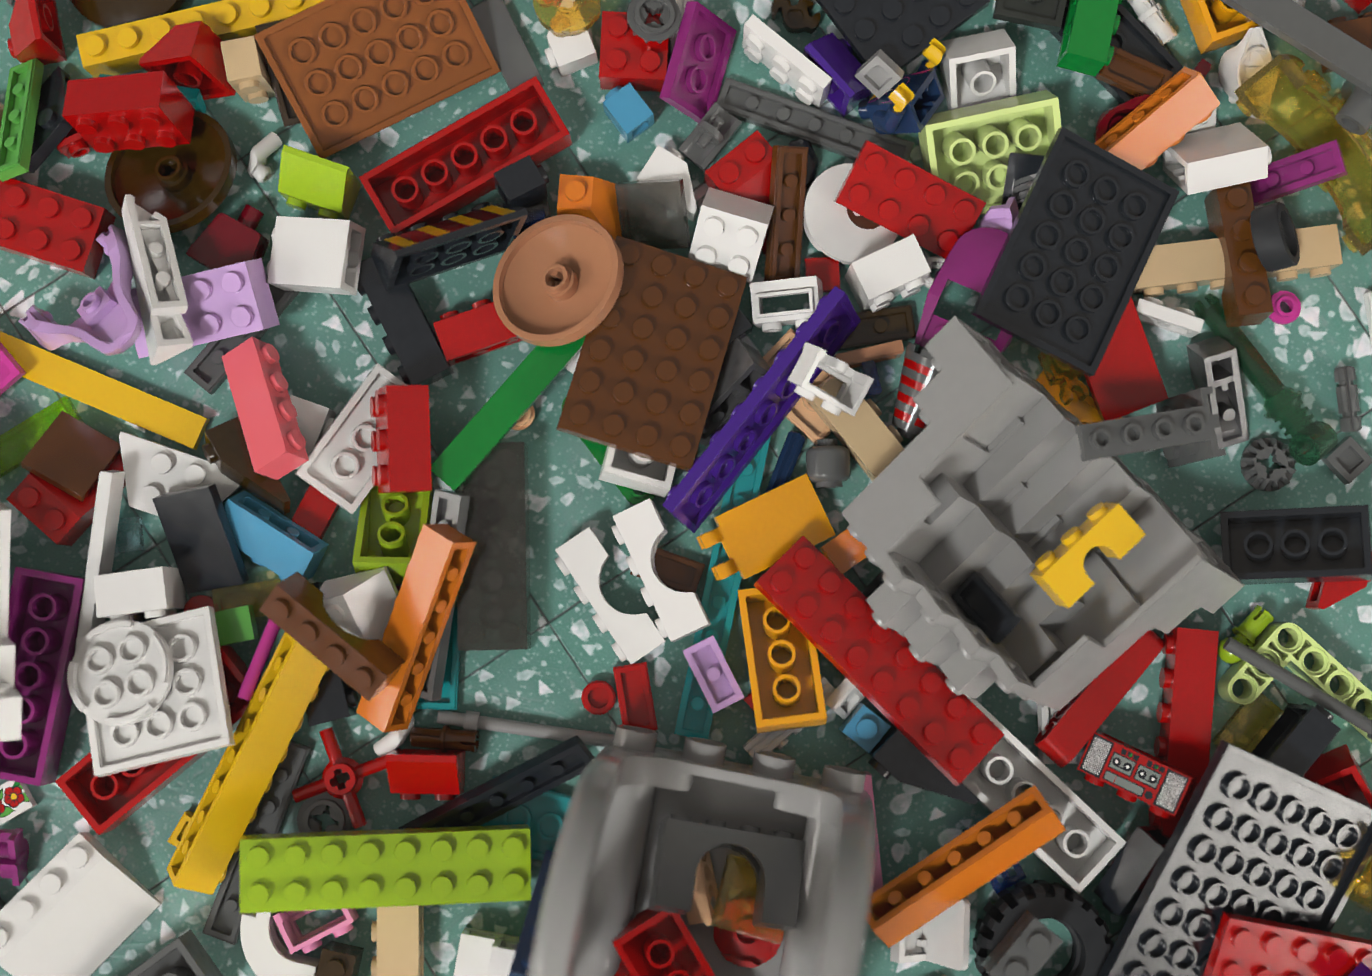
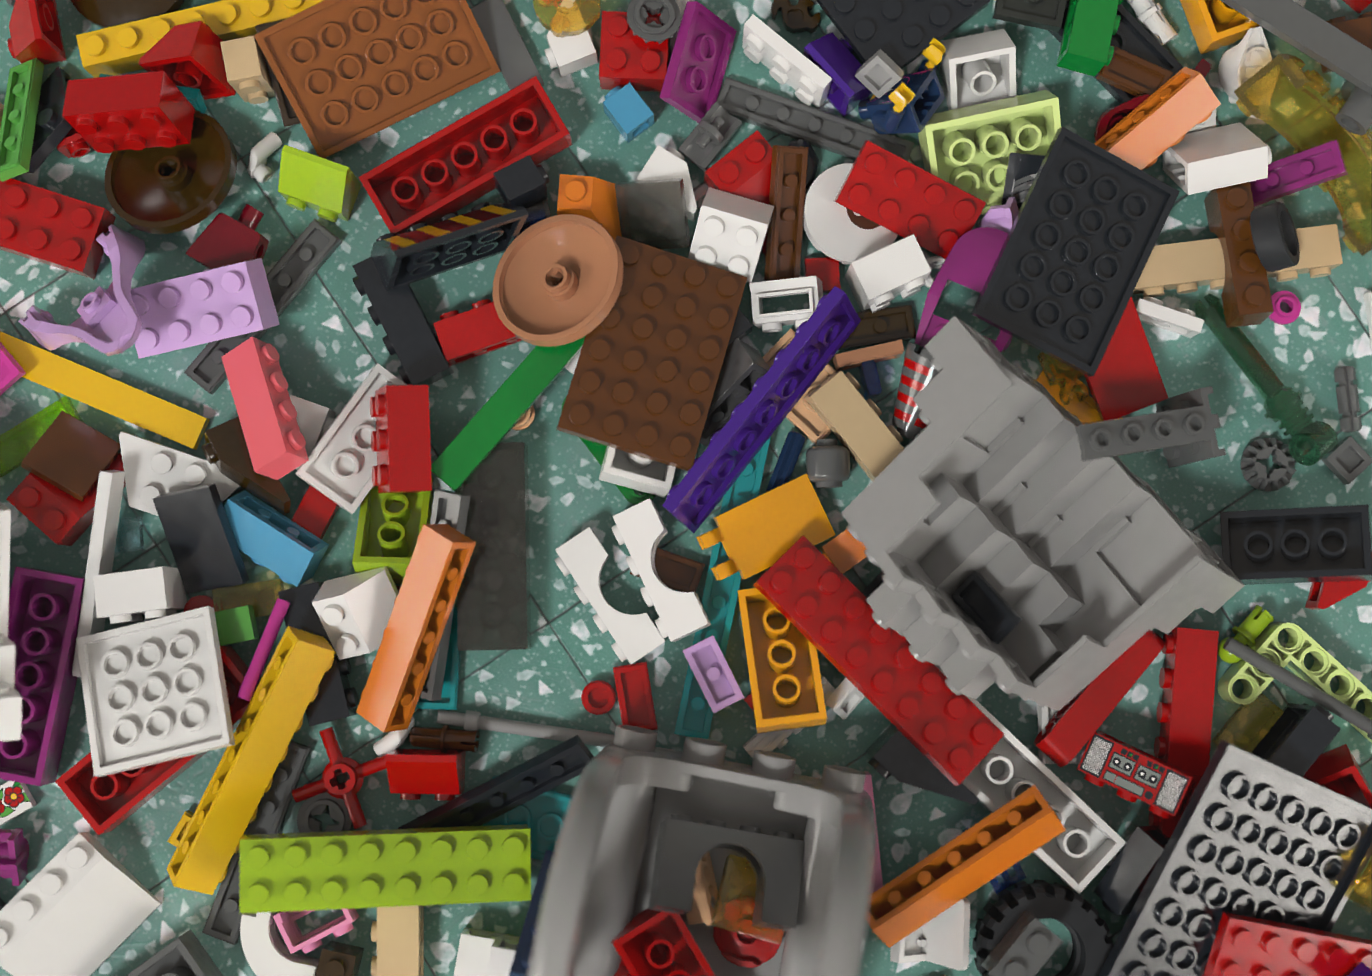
(120, 673): white tile -> none
(156, 282): white wedge -> none
(316, 255): white brick -> none
(360, 662): reddish brown arch -> none
(851, 392): white window -> none
(864, 727): dark azure brick -> none
(1063, 572): yellow arch -> none
(1216, 365): flat silver slope -> none

